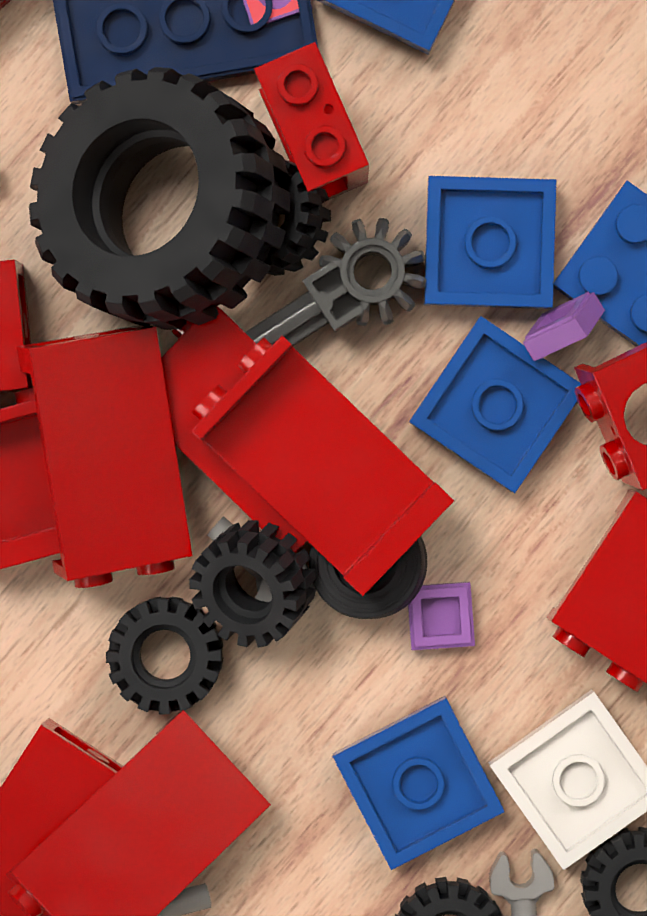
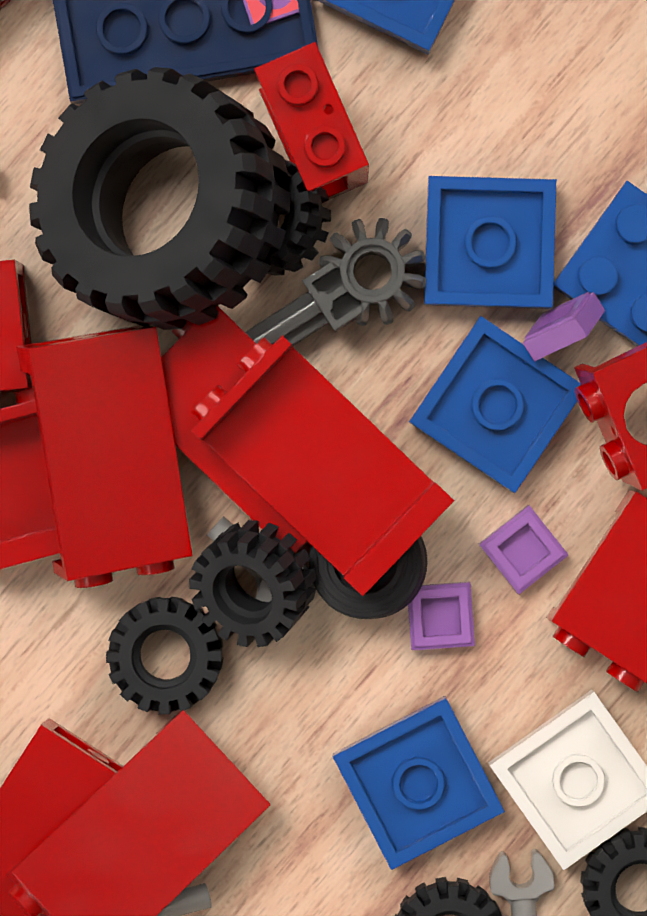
(523, 549): none -> medium lavender tile

